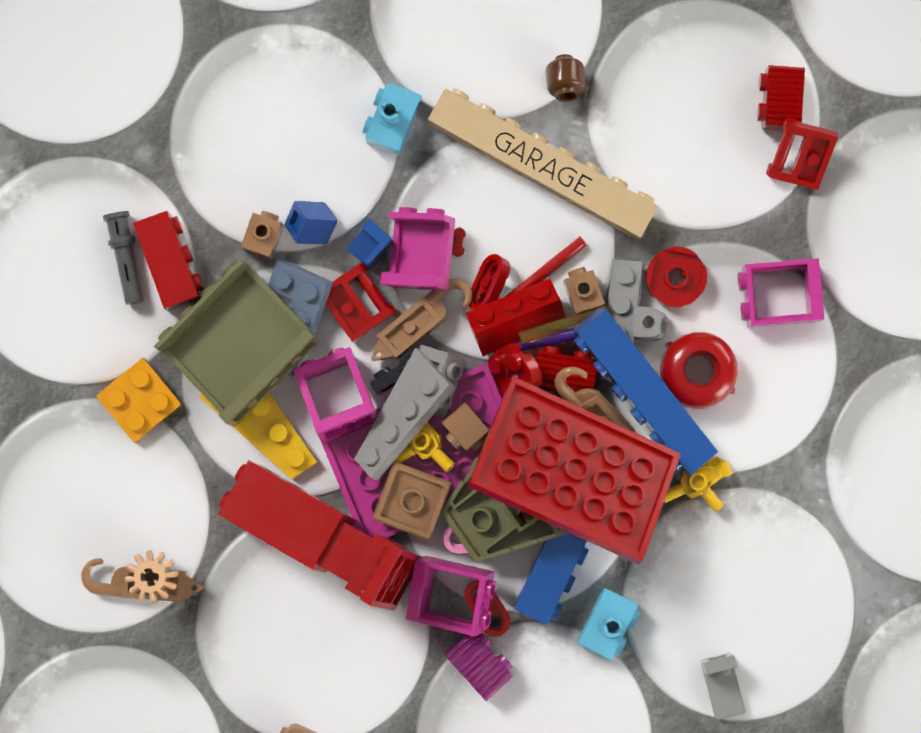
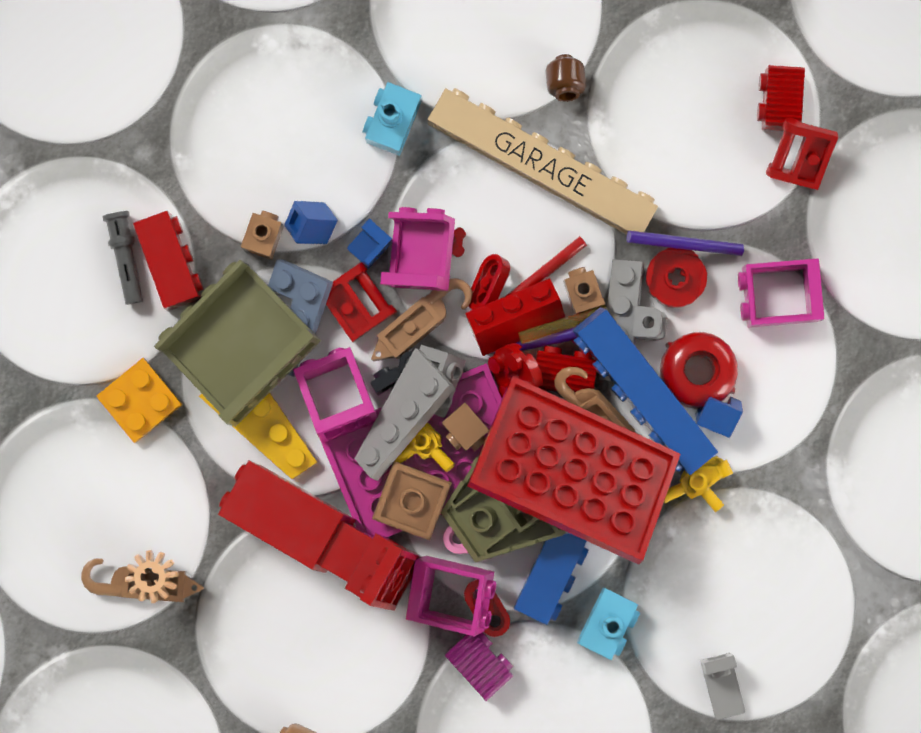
(685, 243): none -> dark purple bar
(720, 416): none -> blue panel

